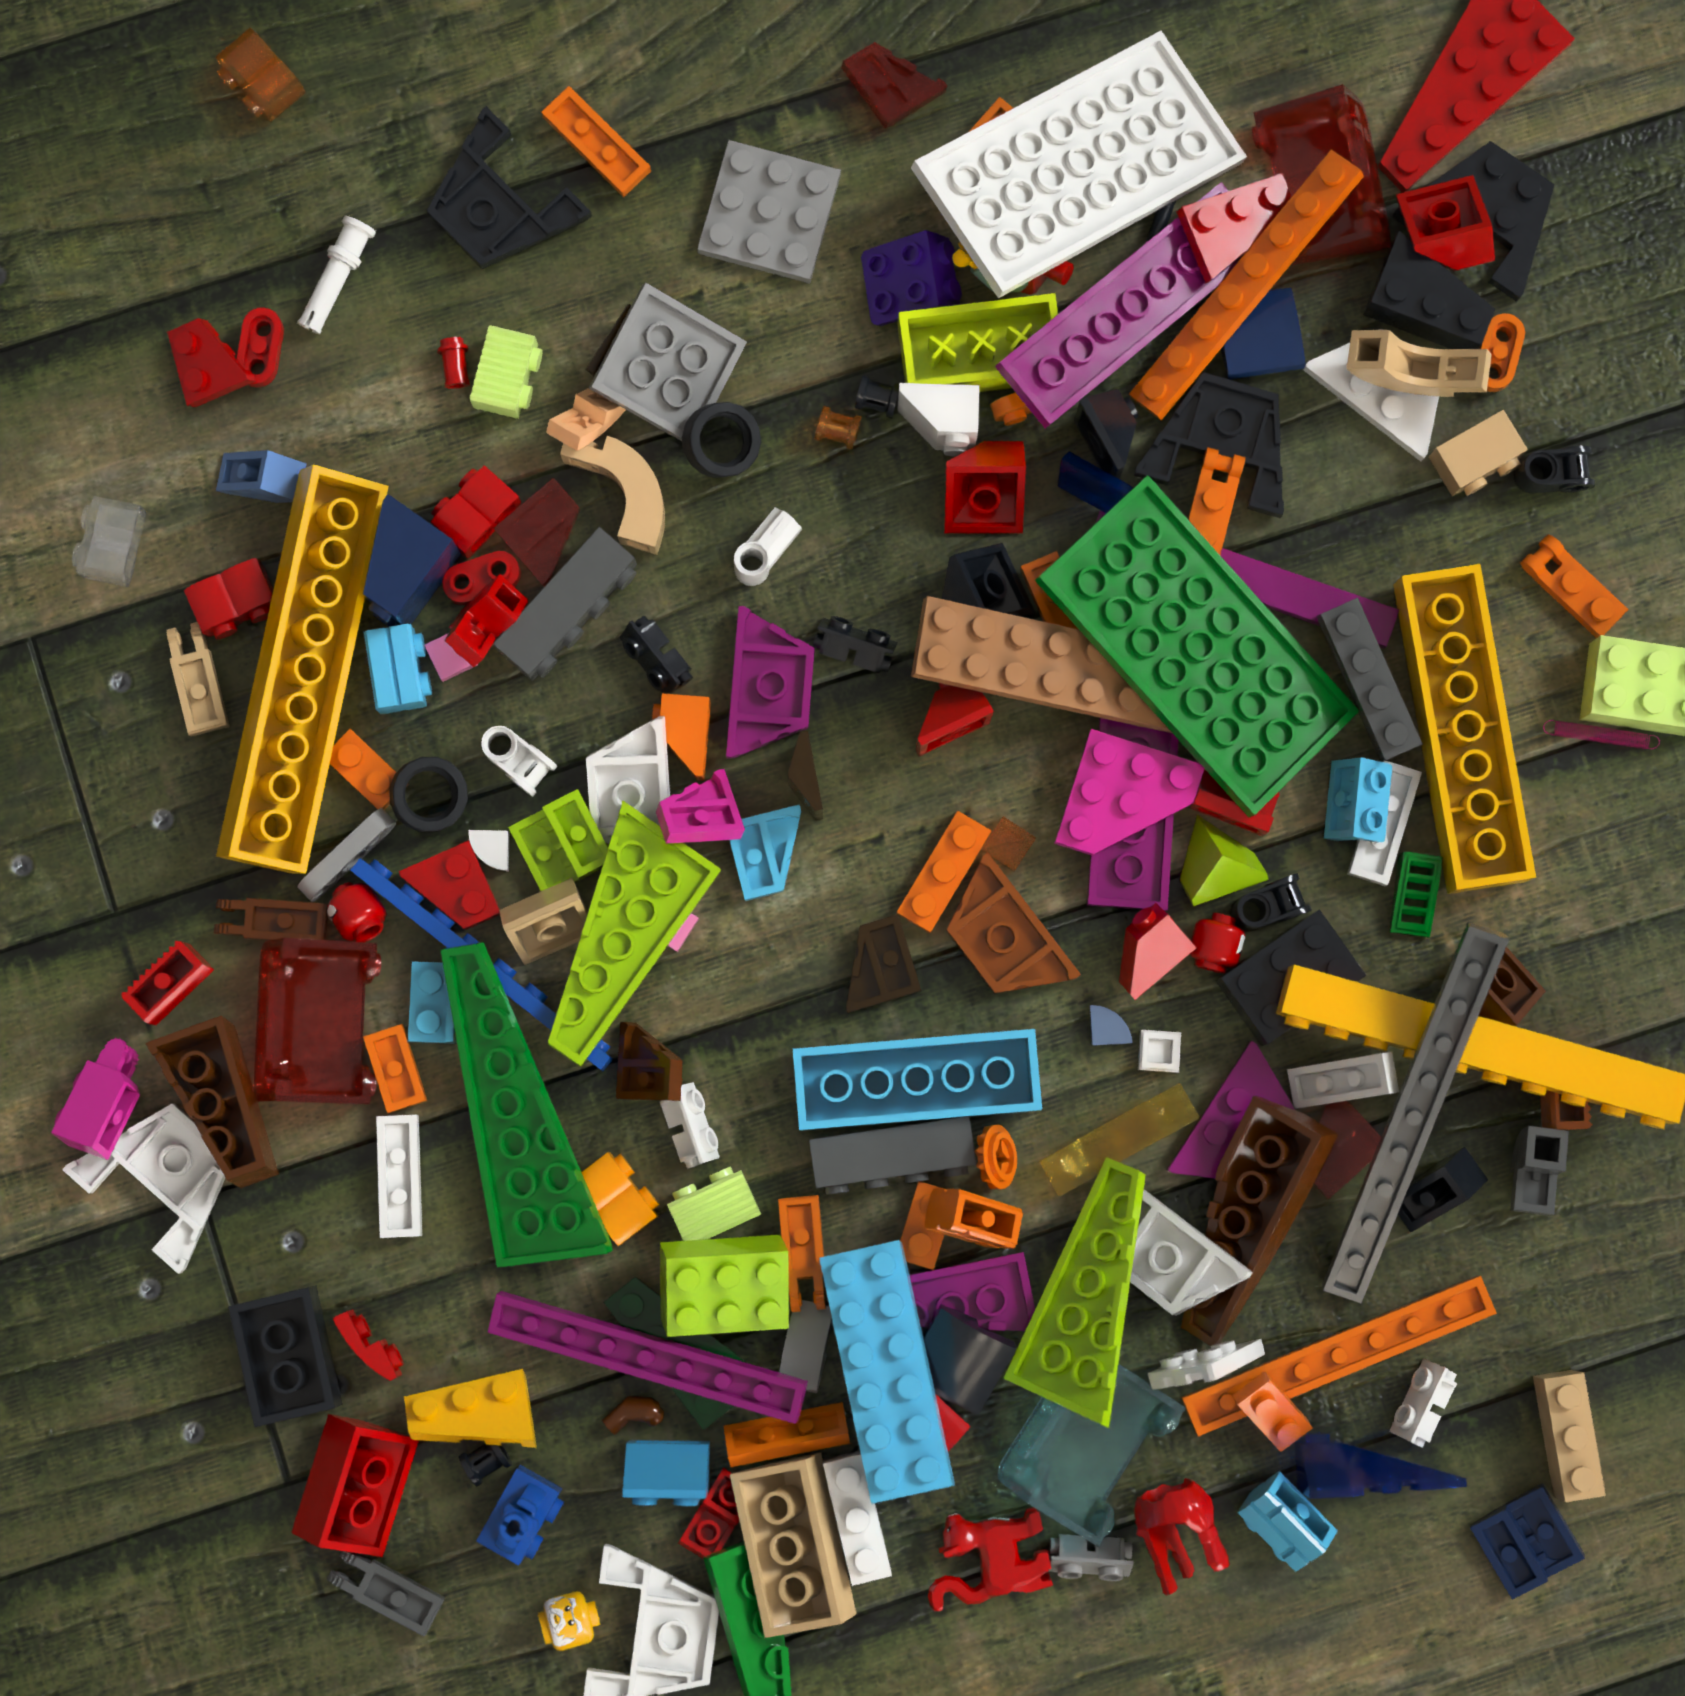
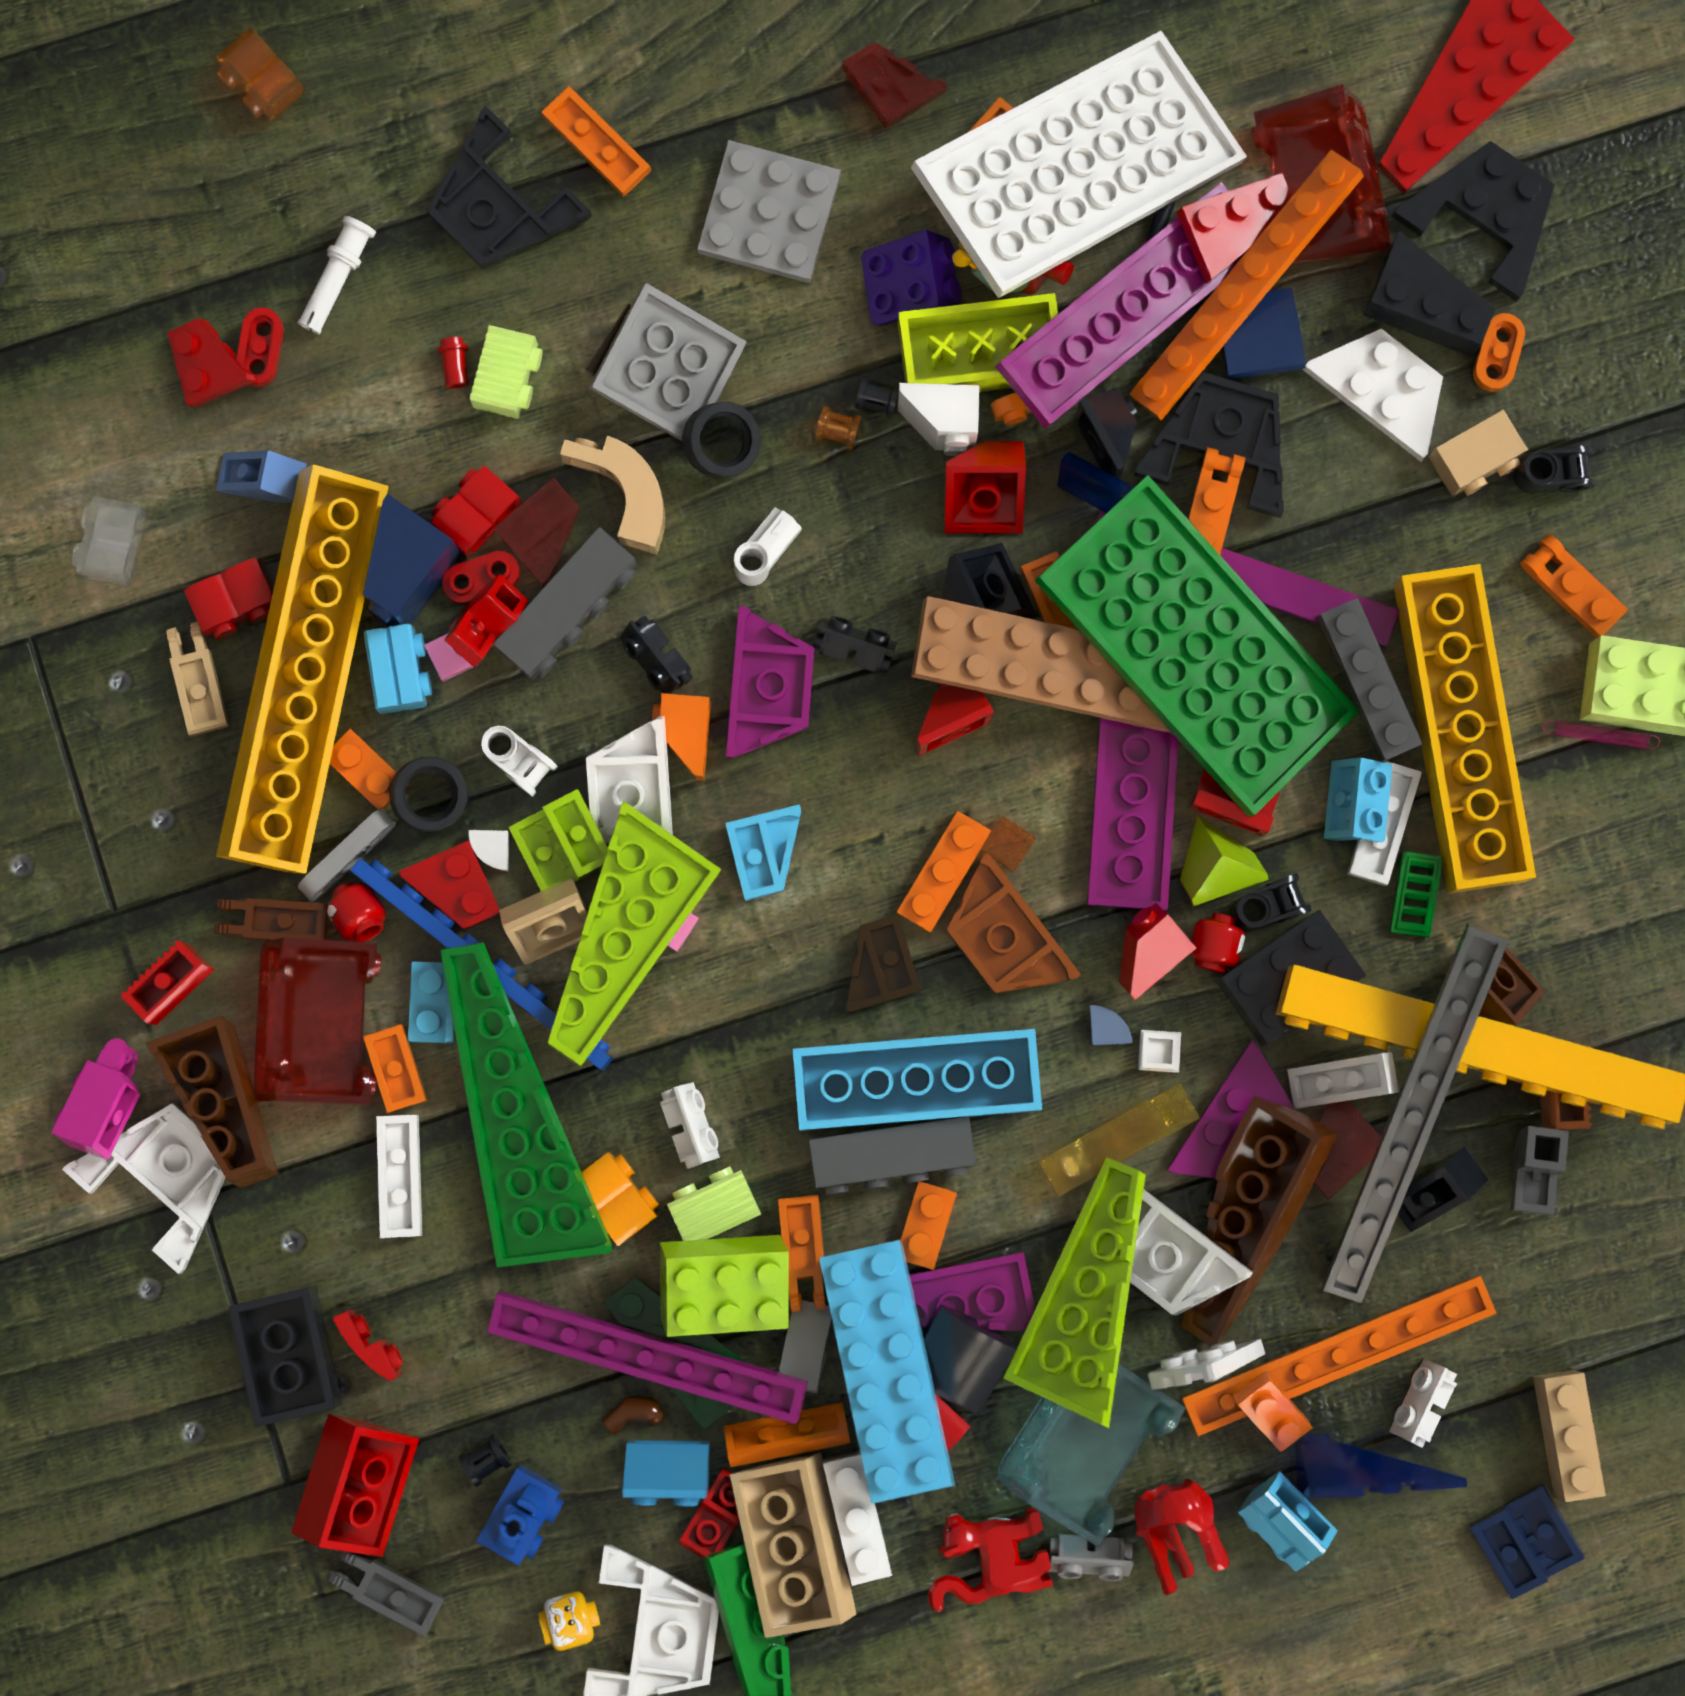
(481, 1410): yellow wing -> none
(585, 421): light nougat slope -> none
(646, 1067): reddish brown wing -> none
(701, 813): dark pink wing -> none
(803, 777): dark brown slope -> none
(973, 1218): orange brick -> none
(996, 1157): orange gear -> none
(1123, 791): dark pink plate -> none
(1407, 368): tan arch -> none
(1449, 223): red slope -> none

